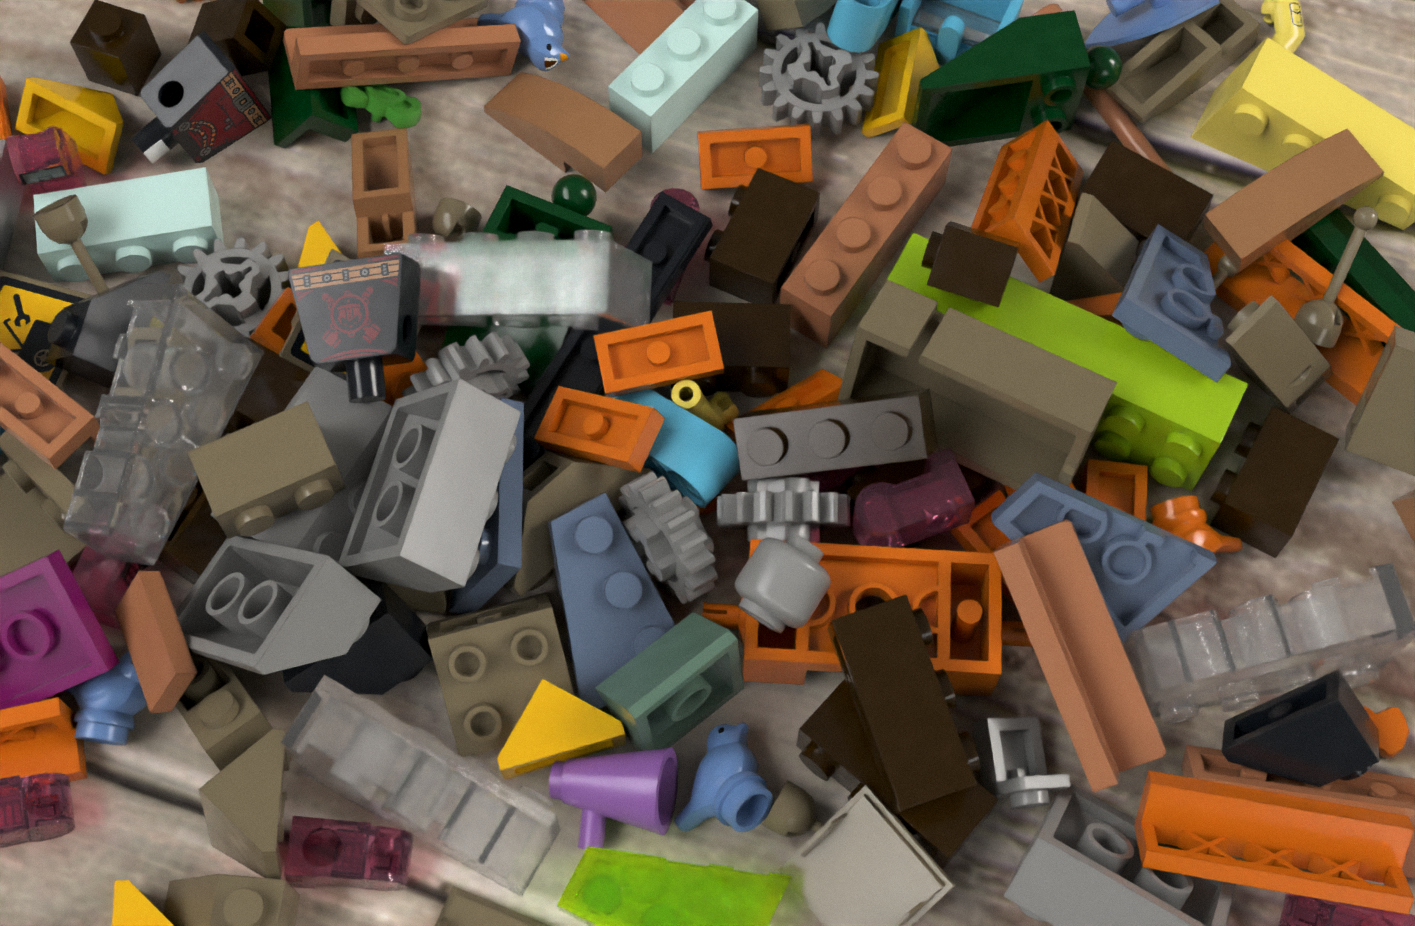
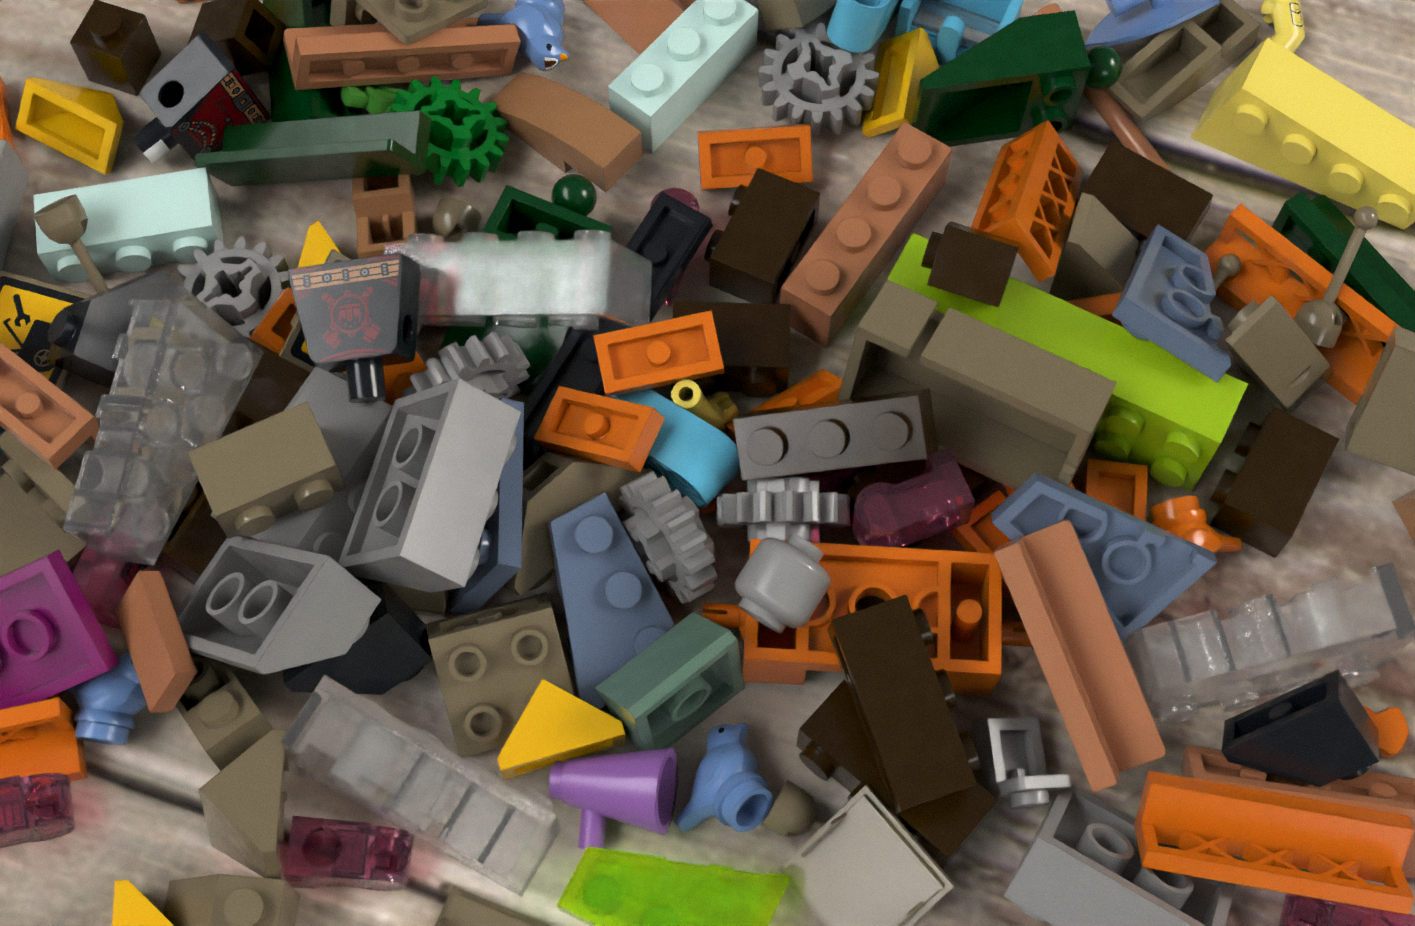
(46, 161): clear pink leg -> none
(321, 149): none -> dark green panel
(456, 129): none -> green gear
(1291, 198): medium nougat slope -> none

